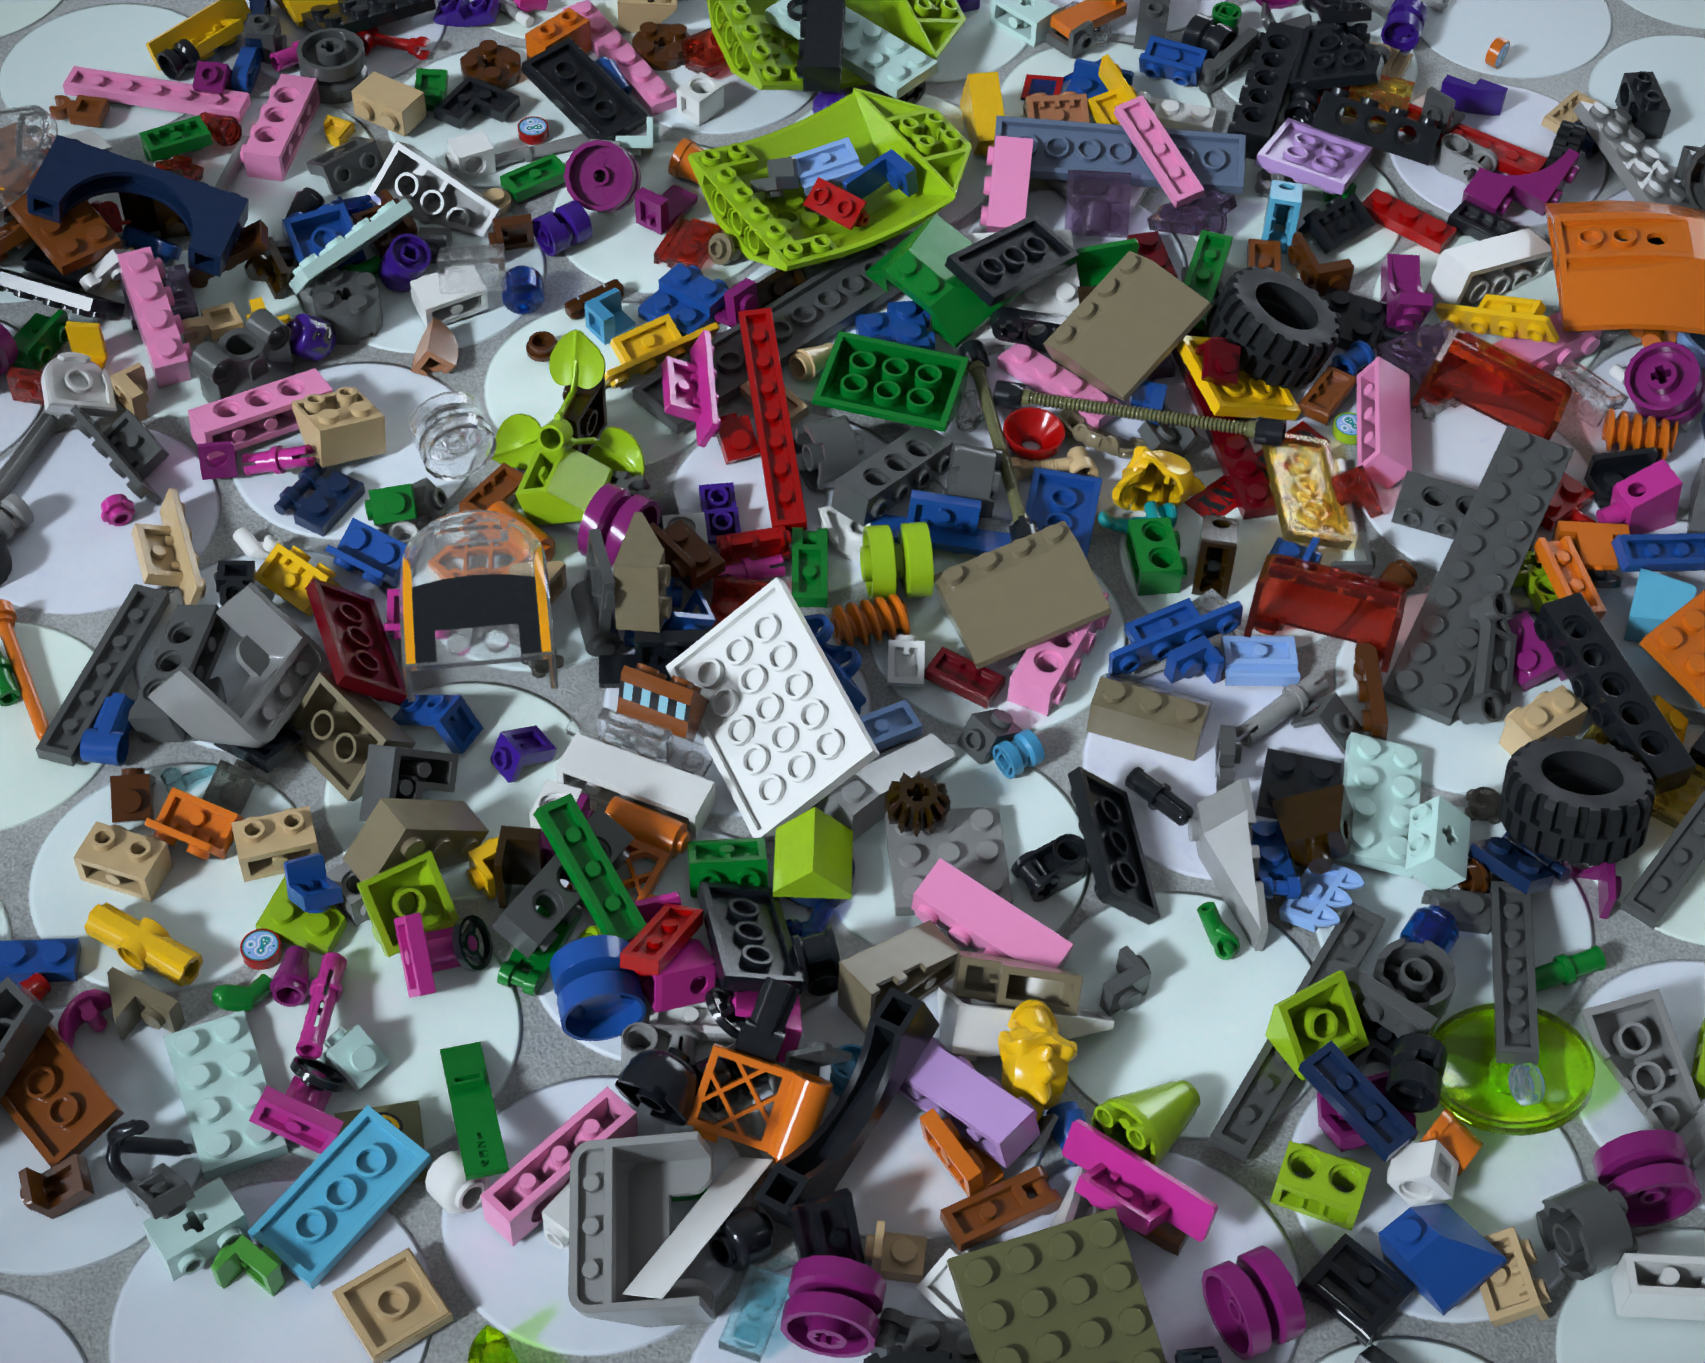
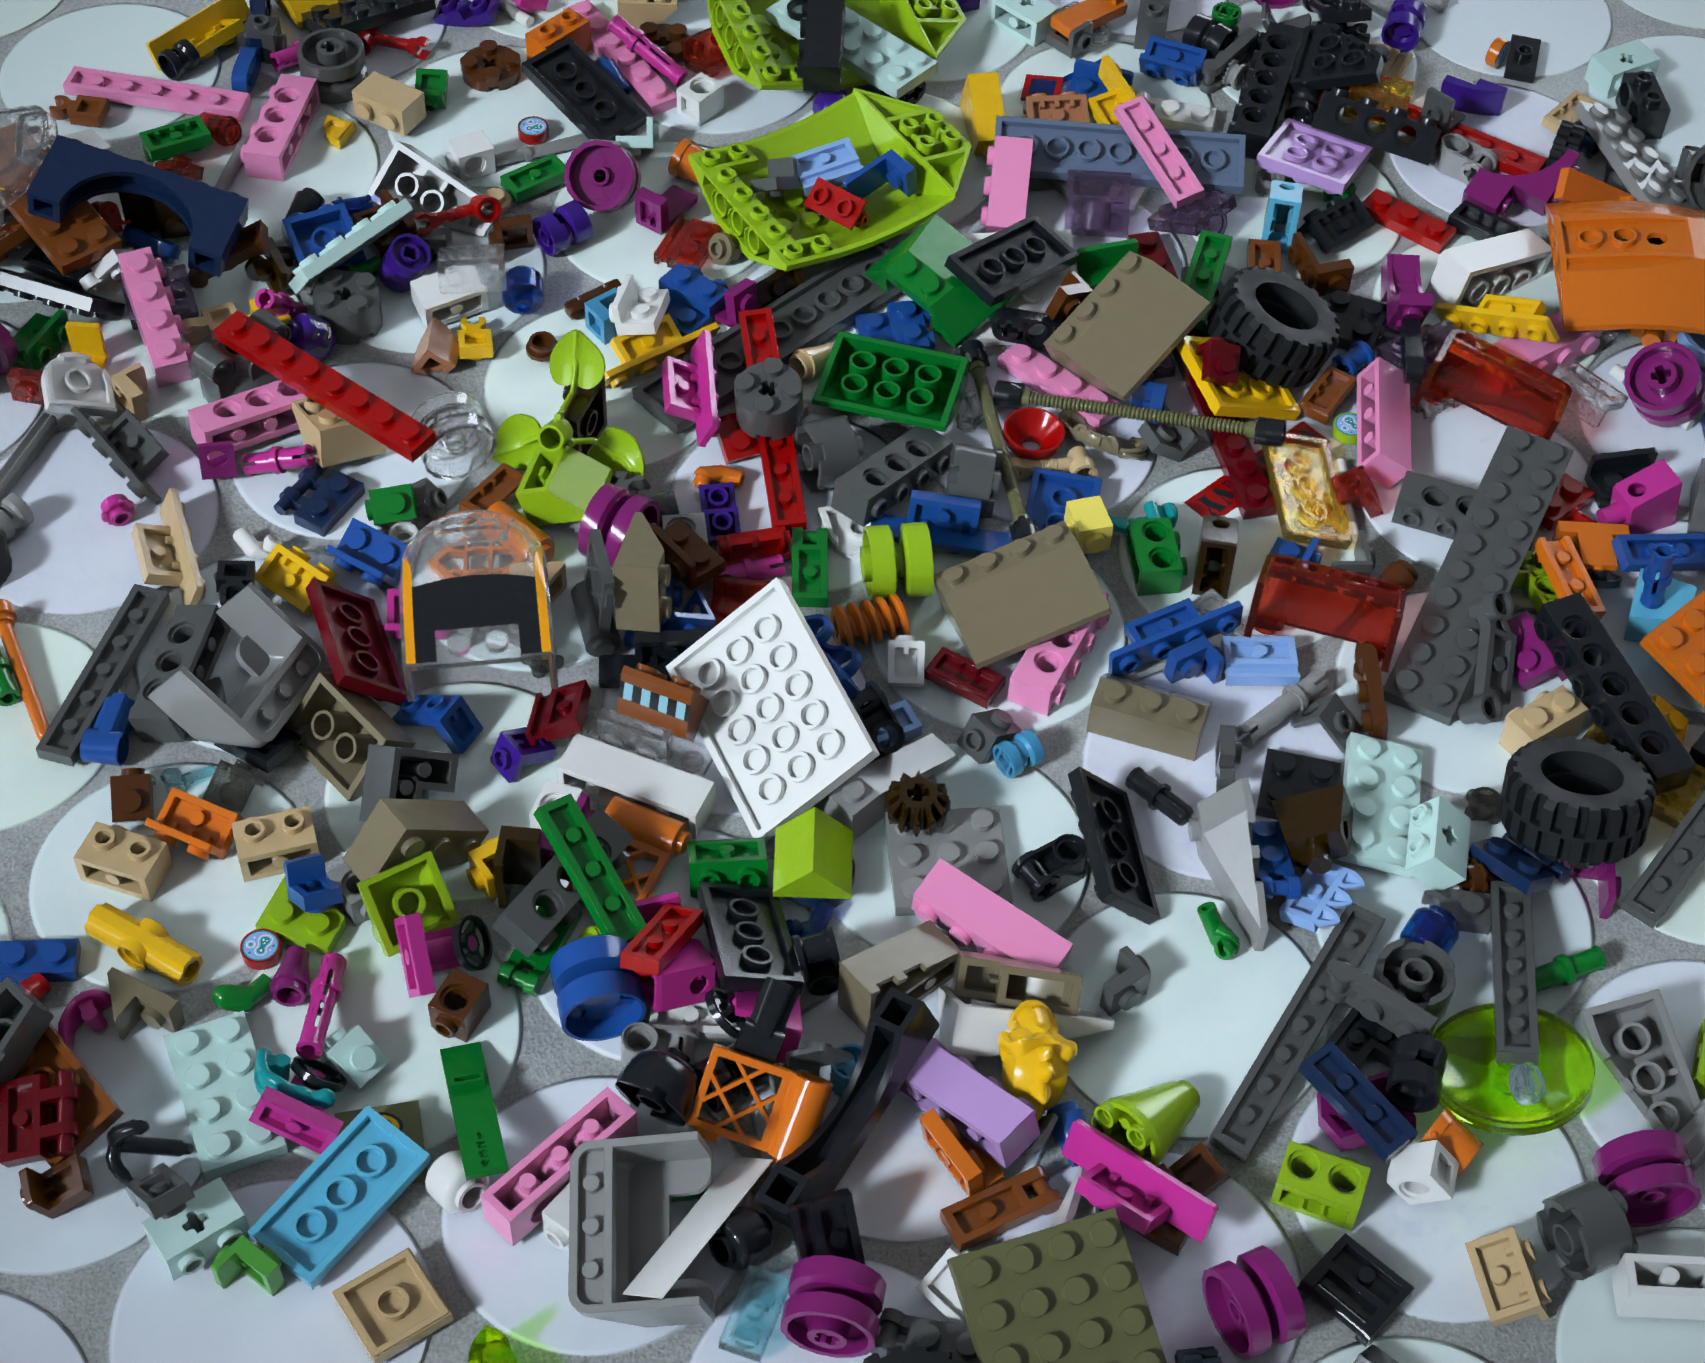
(25, 1118): none -> dark red plate
(212, 77): magenta bracket -> none
(275, 1071): none -> teal piece
(279, 303): none -> dark pink pin
(325, 386): none -> red plate
(347, 164): dark grey bracket -> none
(459, 991): none -> reddish brown brick
(474, 97): black plate -> none
(475, 340): none -> yellow plate
(488, 214): none -> red brick
(559, 713): none -> dark red plate
(638, 42): none -> dark pink pin
(638, 310): none -> white bracket
(718, 473): none -> orange arm
(769, 399): none -> dark grey brick
(878, 714): none -> black piece
(896, 1254): tan bracket -> none
(1068, 296): none -> reddish brown bracket
(1089, 523): none -> light yellow brick
(1157, 478): yellow head -> none
(1198, 1170): none -> reddish brown bracket
(1235, 74): none -> light grey bush
(1314, 1018): lime slope -> none
(1411, 351): none -> black beam
(1439, 1254): blue slope -> none
(1522, 58): none -> black plate
(1579, 187): none -> orange hinge
(1608, 66): none -> light aqua brick
(1637, 433): orange piece -> none
(1660, 561): none -> blue pin

